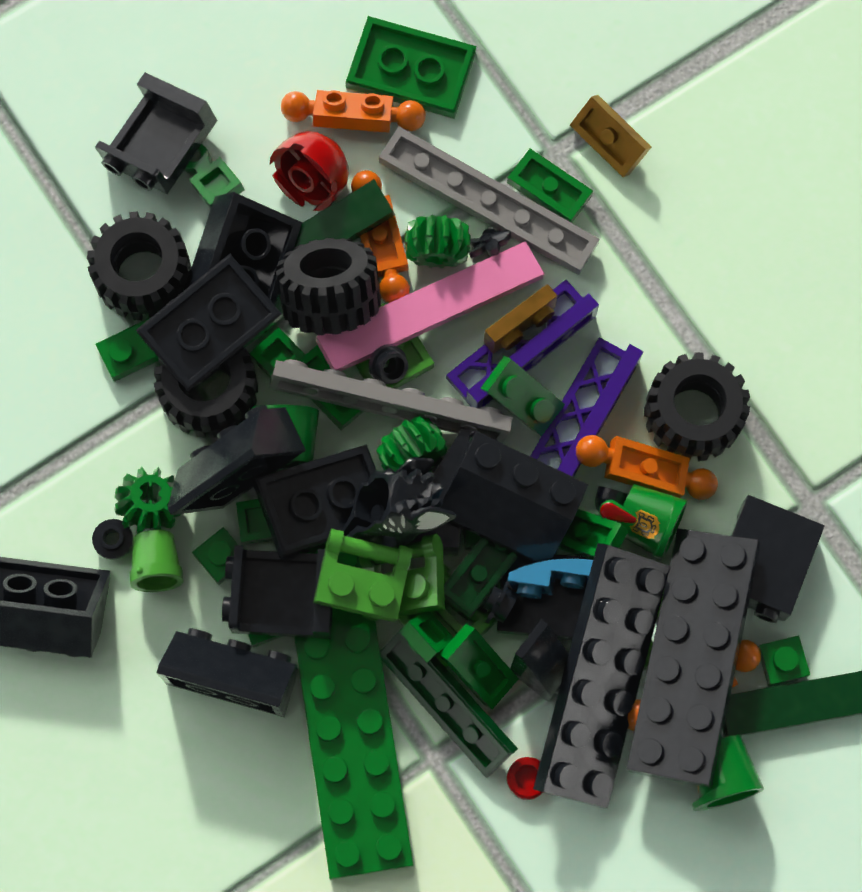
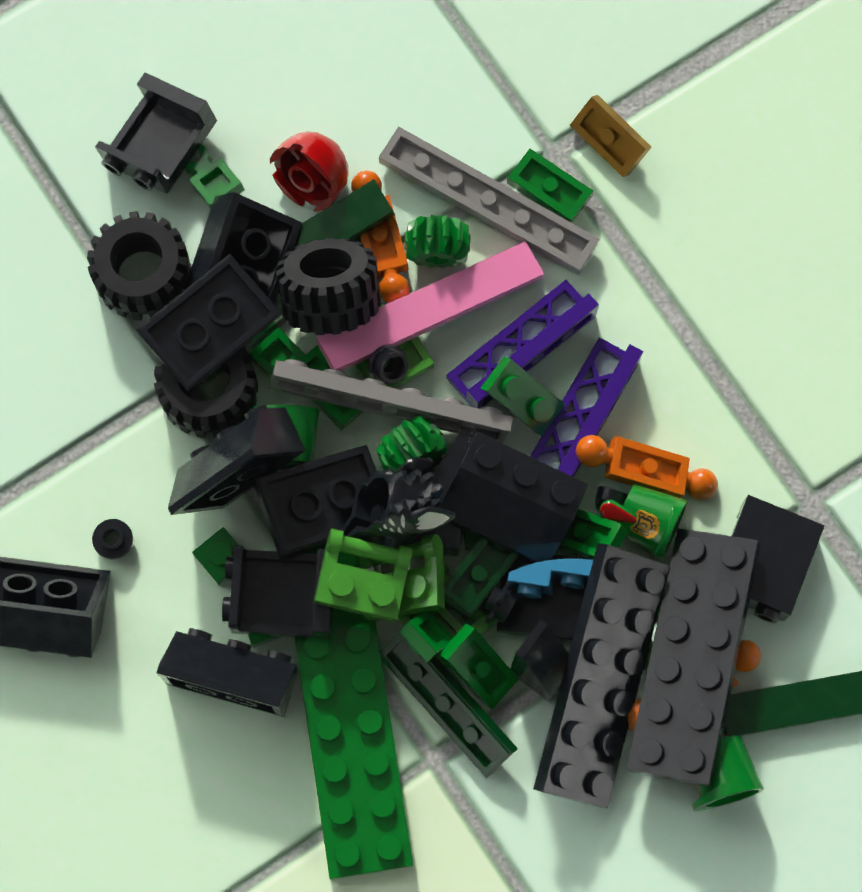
(125, 352): green plate -> none
(150, 489): green gear -> none
(155, 562): bright green piece -> none
(252, 522): green plate -> none
(353, 111): orange plate -> none
(411, 66): green tile -> none
(489, 241): black plant -> none
(510, 328): pearl gold plate -> none
(522, 777): red tile -> none
(710, 379): black tyre -> none
(783, 661): green plate -> none

